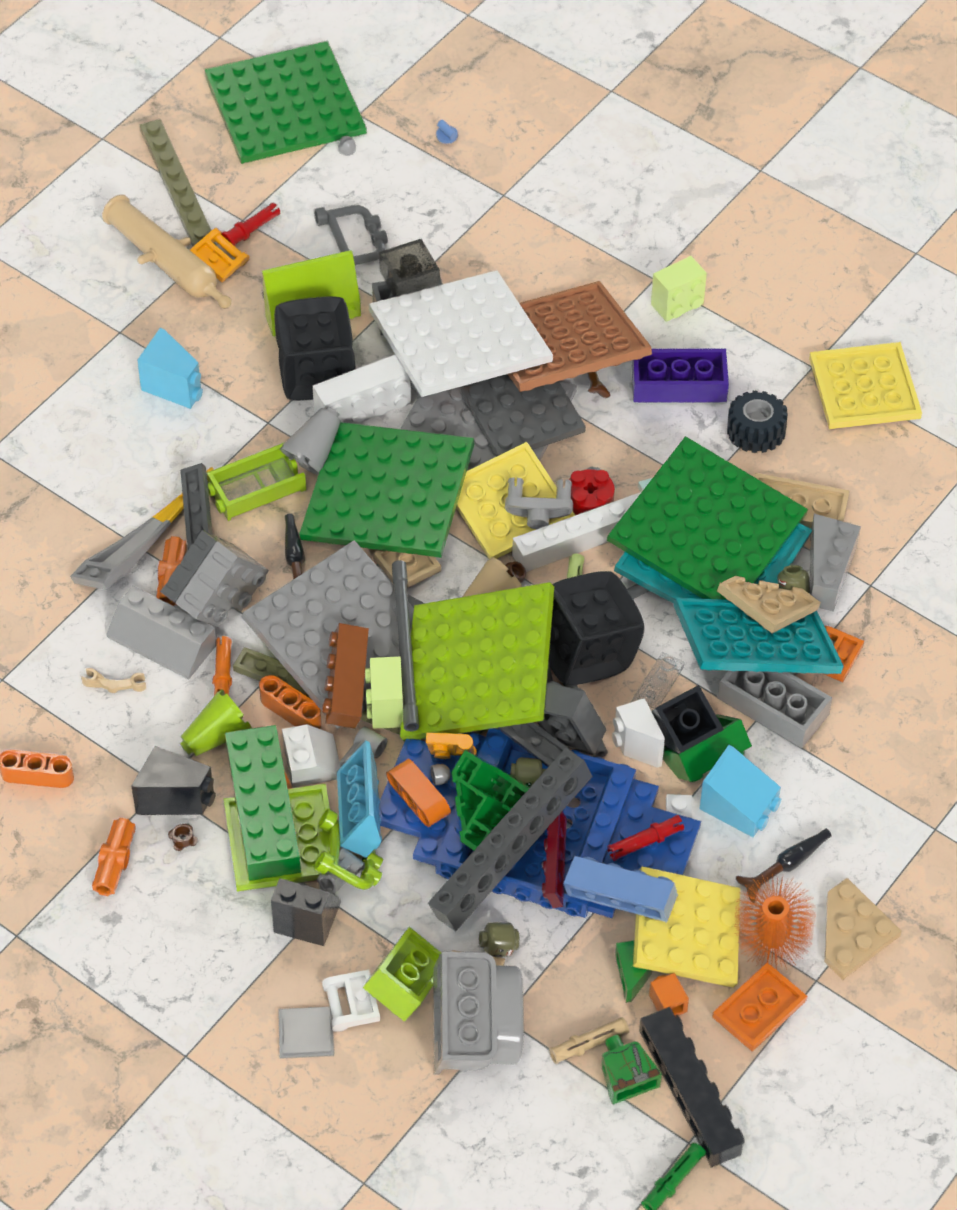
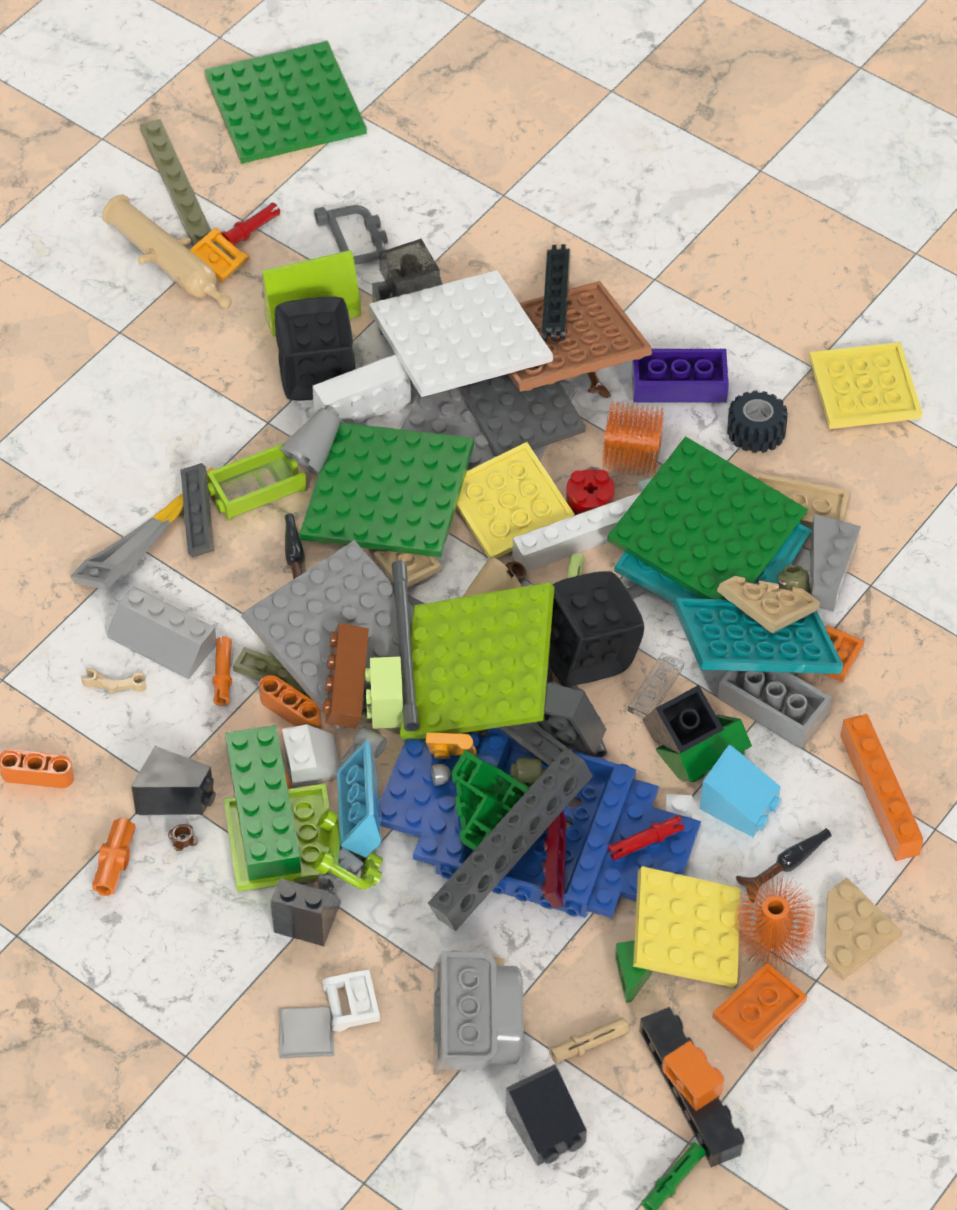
(169, 371): medium azure slope -> none
(172, 556): orange piece -> none
(212, 723): lime cone -> none
(214, 579): light grey piece -> none
(346, 146): light grey hinge -> none
(404, 974): lime slope -> none
(418, 792): orange beam -> none
(446, 133): medium blue plate -> none
(499, 939): olive head -> none
(538, 510): light grey connector -> none
(545, 1115): none -> black slope
(556, 293): none -> black hinge
(621, 888): medium blue brick -> none
(628, 1070): green torso -> none
(633, 438): none -> orange piece
(638, 733): white slope -> none
(668, 992): orange brick -> none
(678, 288): yellowish green brick -> none
(693, 1075): none -> orange brick
(881, 787): none -> orange brick

